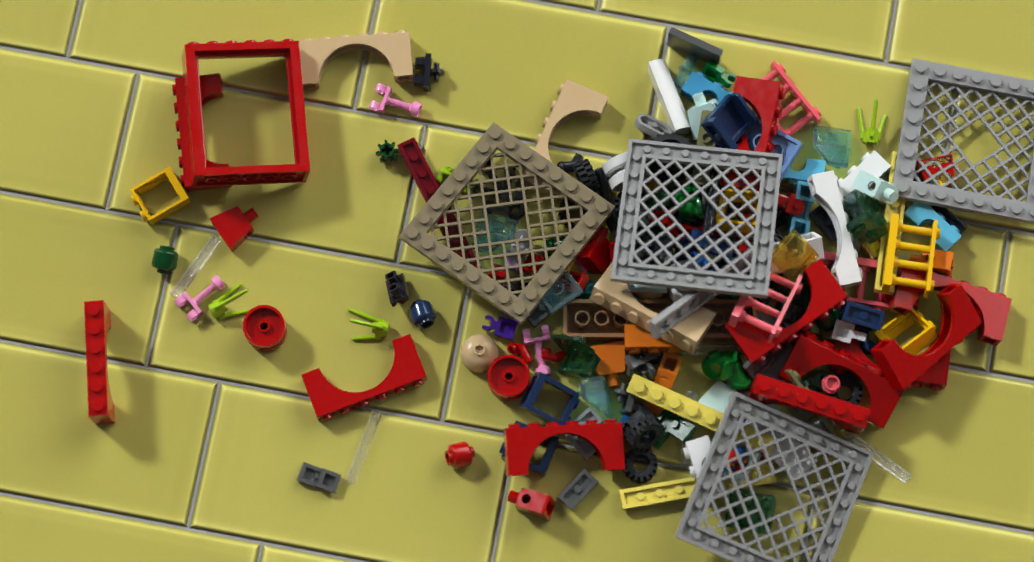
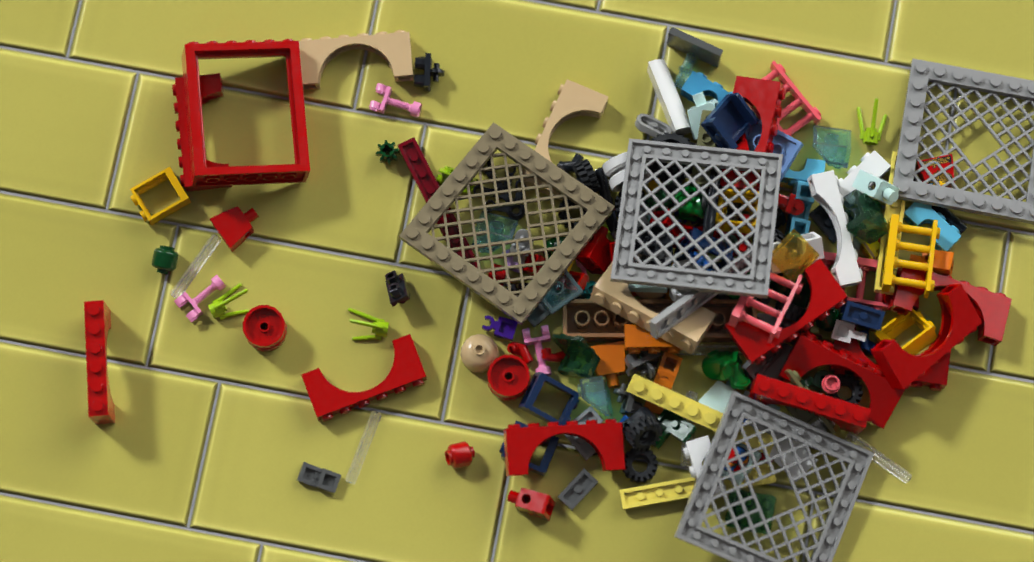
(422, 314): dark blue head -> none
(716, 73): green plate -> none

